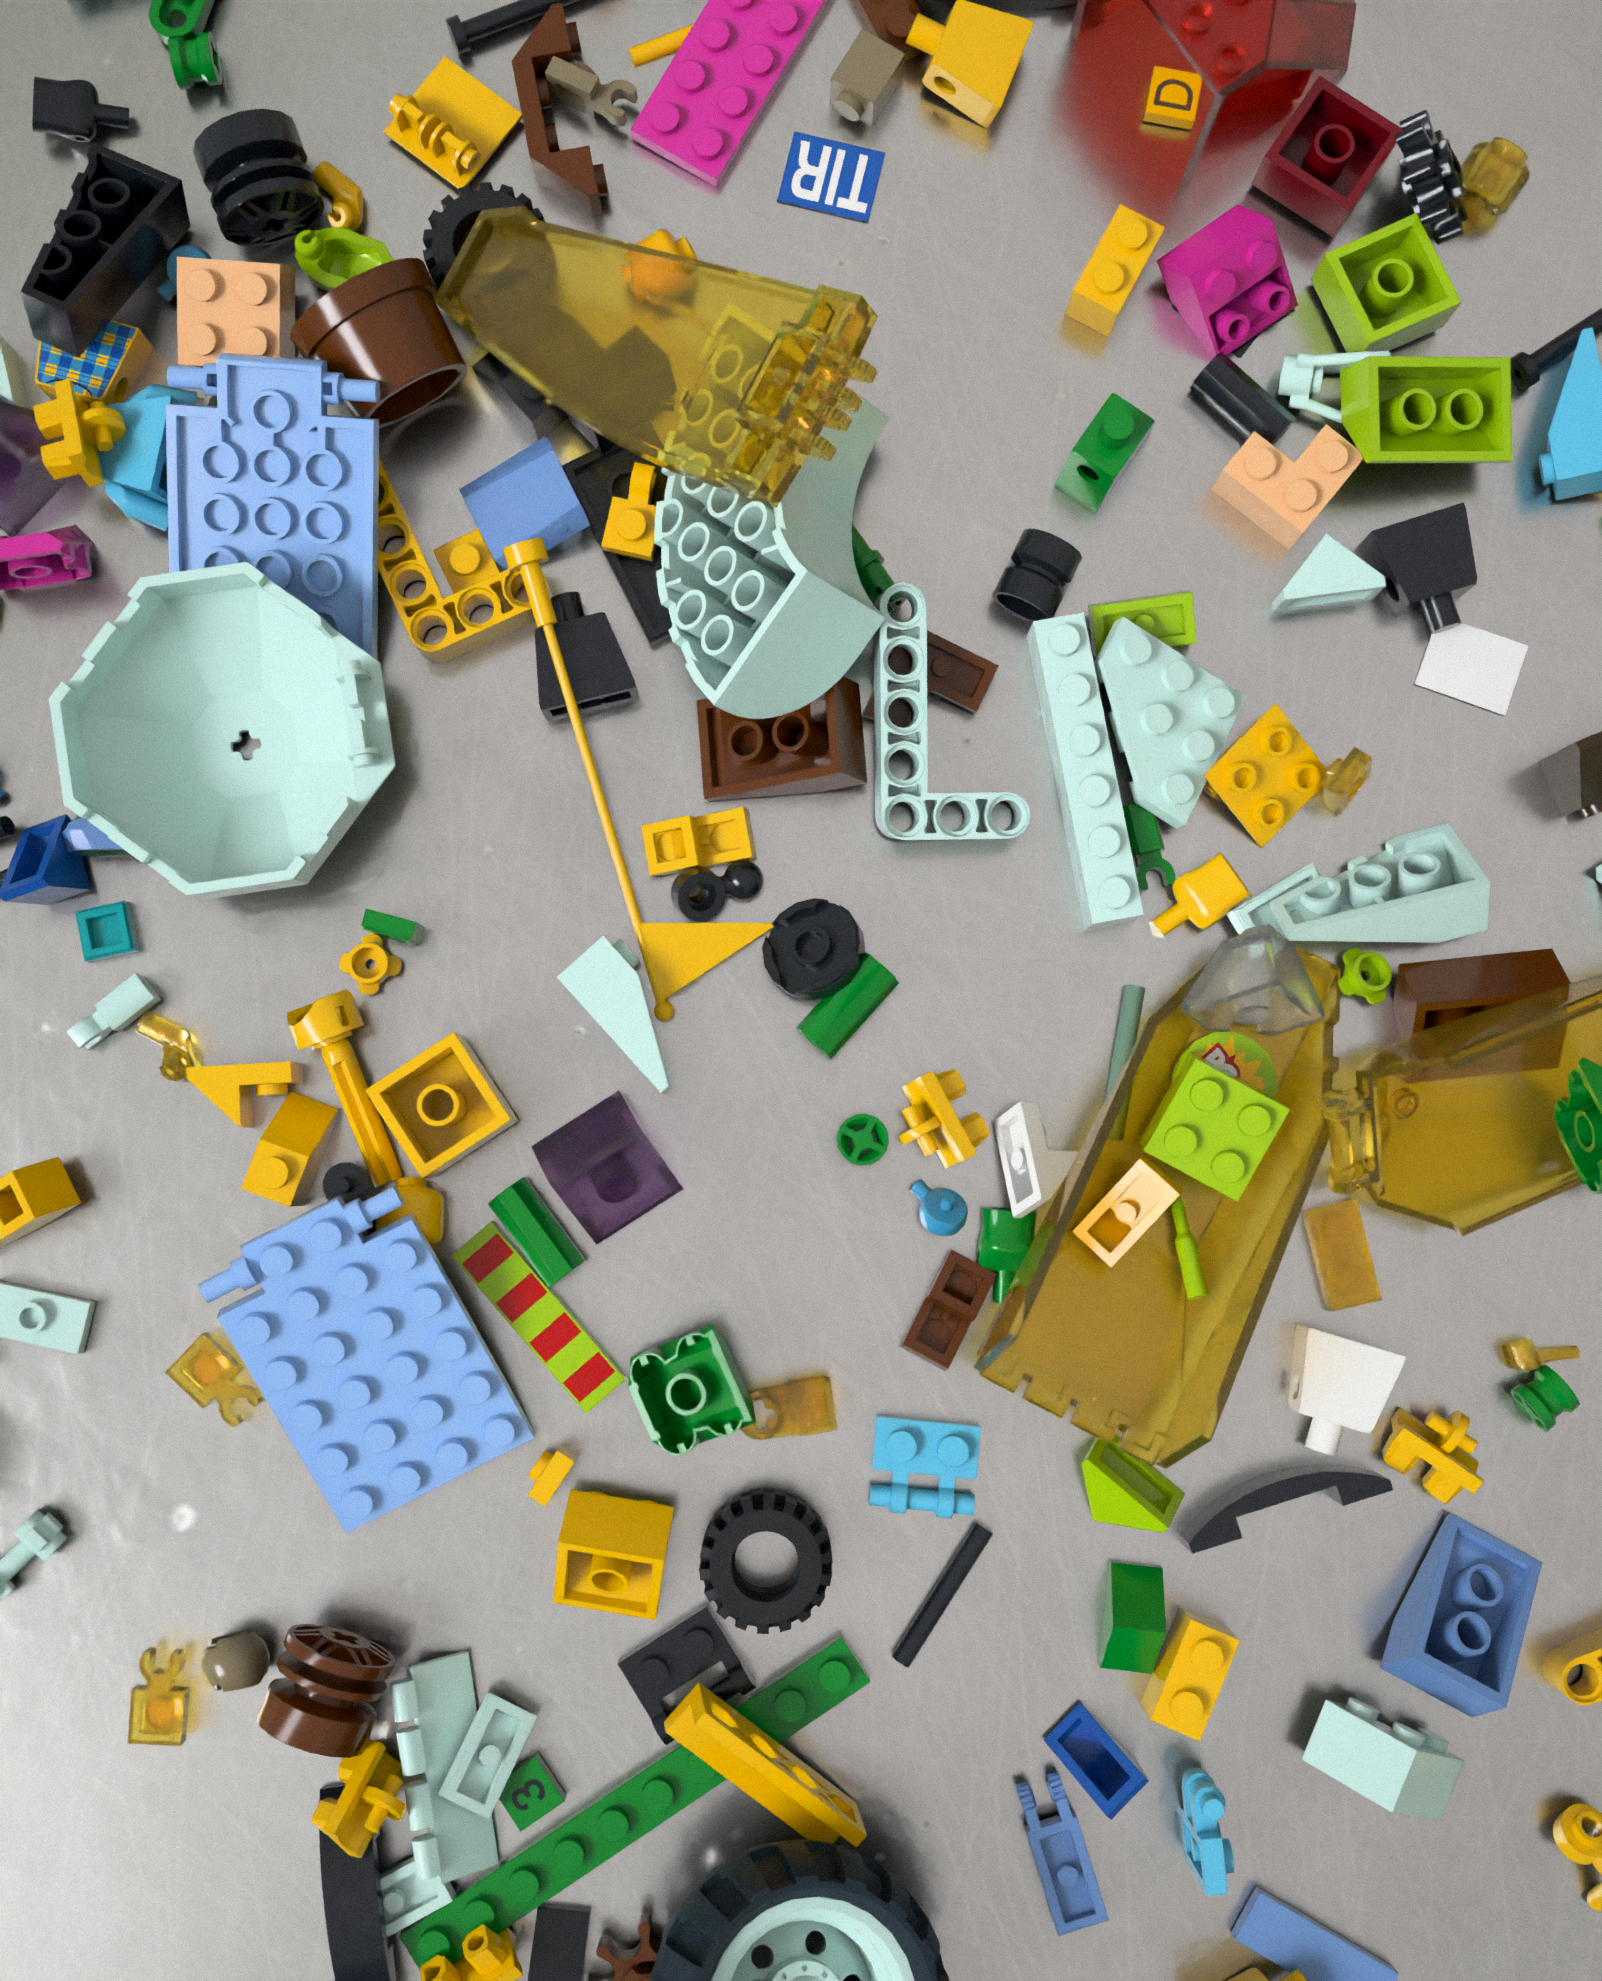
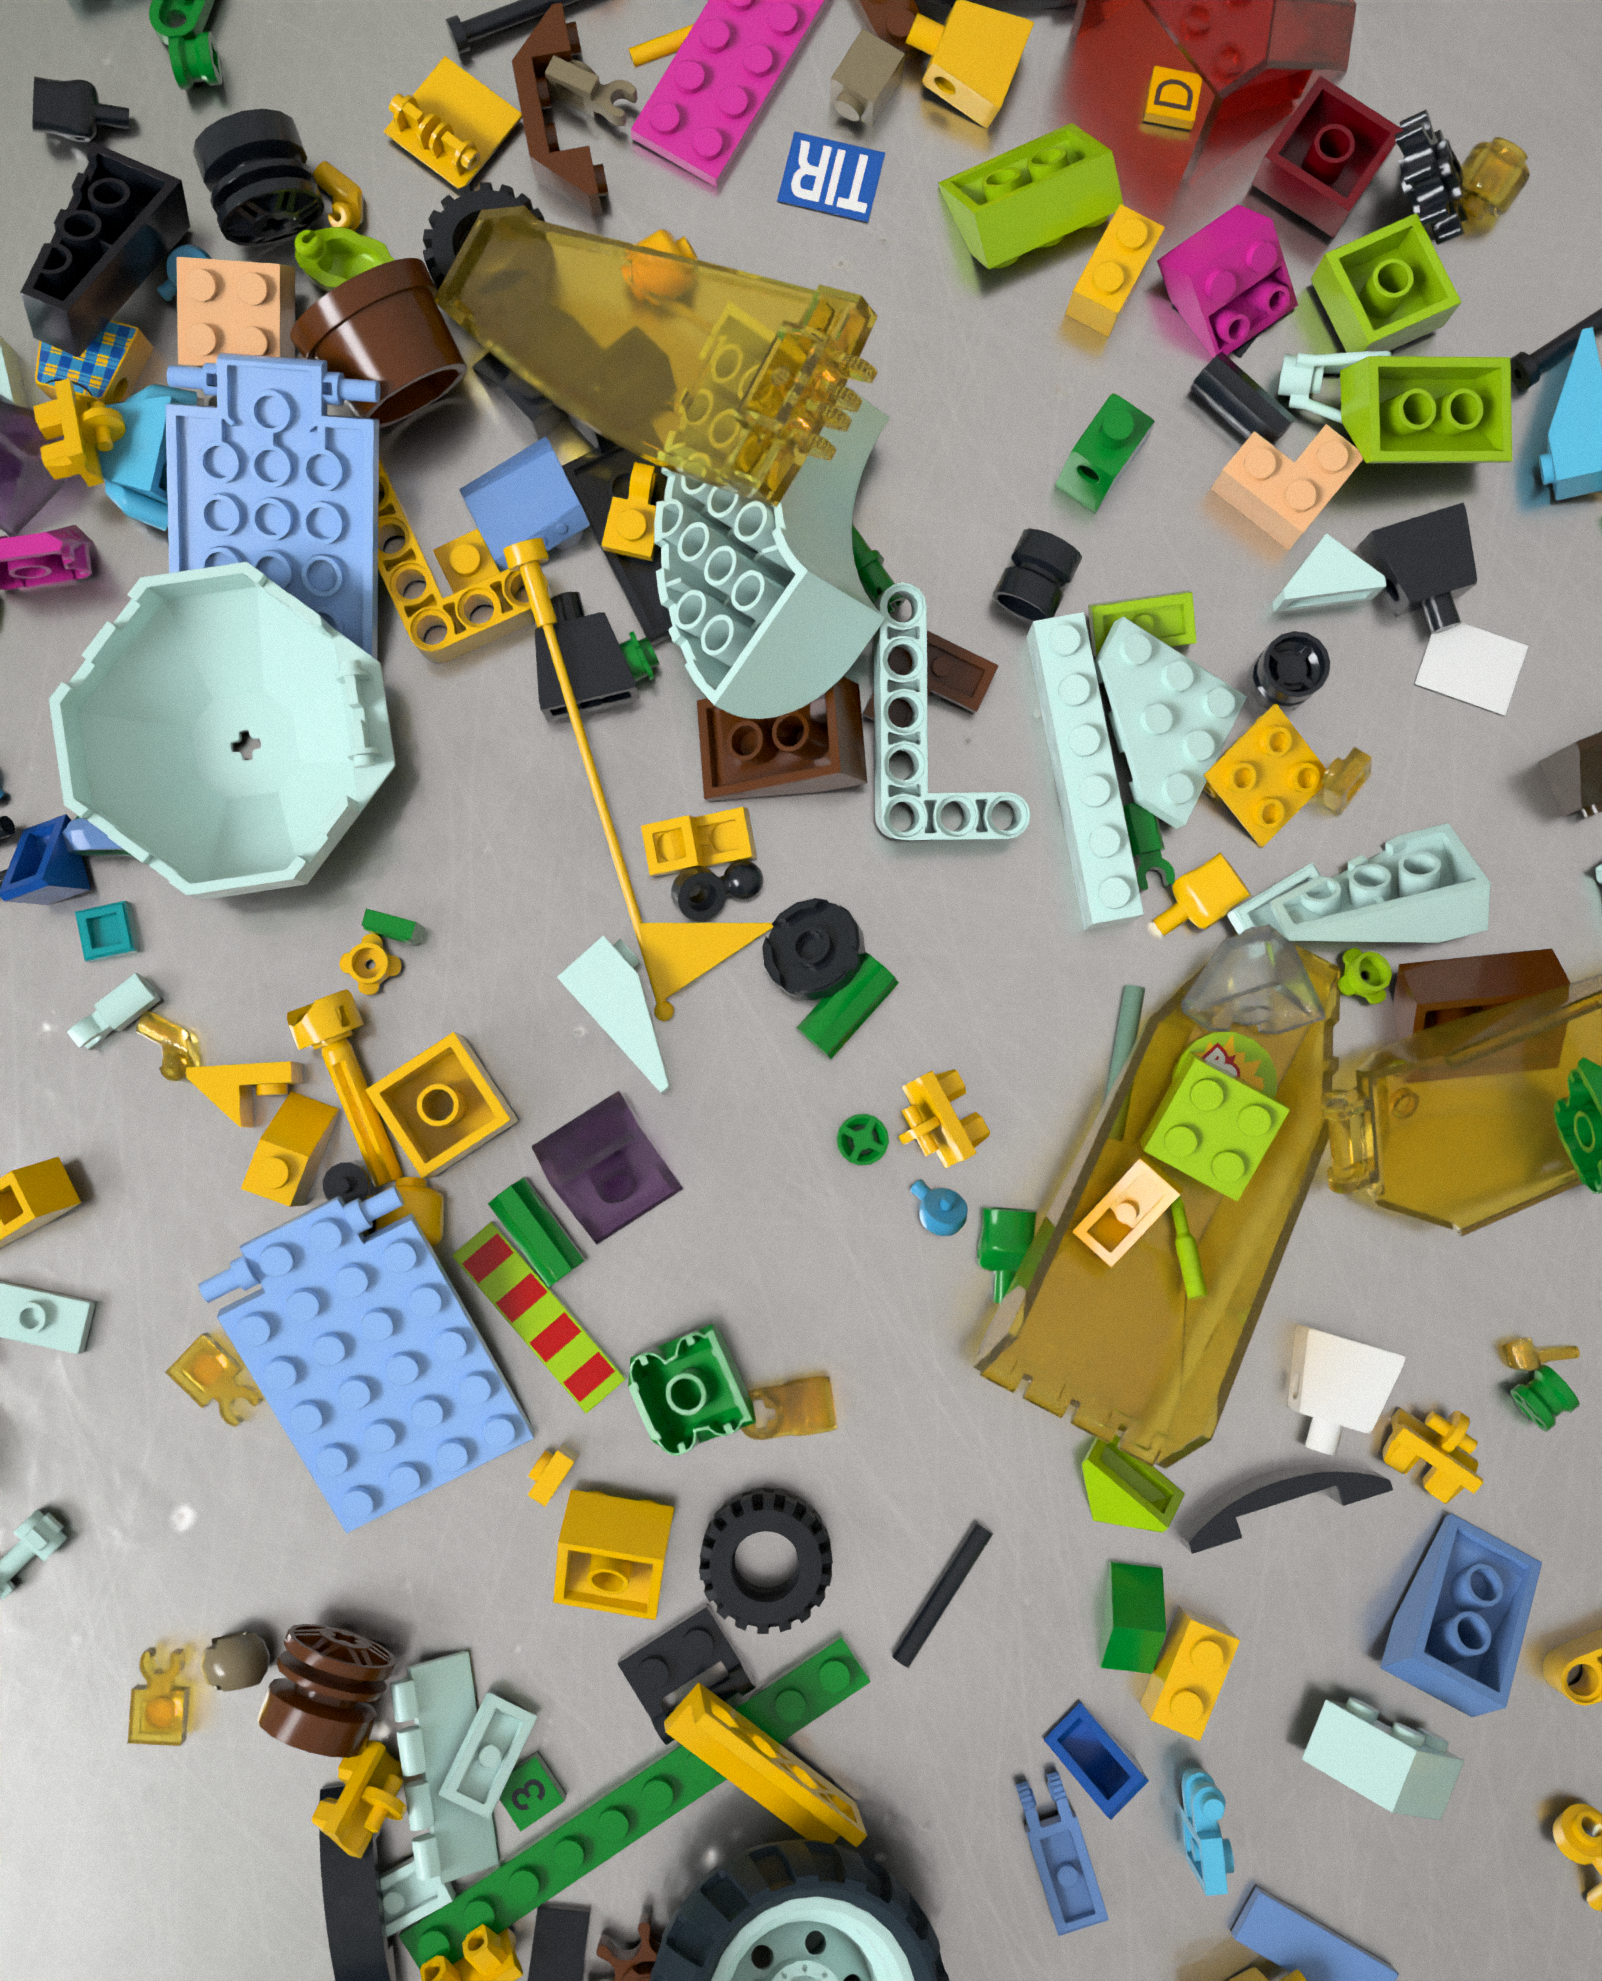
(639, 657): none -> green plate
(924, 1448): medium azure plate -> none
(948, 1310): reddish brown slope -> none
(1028, 1166): white slope -> none
(1033, 195): none -> lime slope
(1289, 671): none -> black wheel
(1341, 1254): clear yellow plate -> none

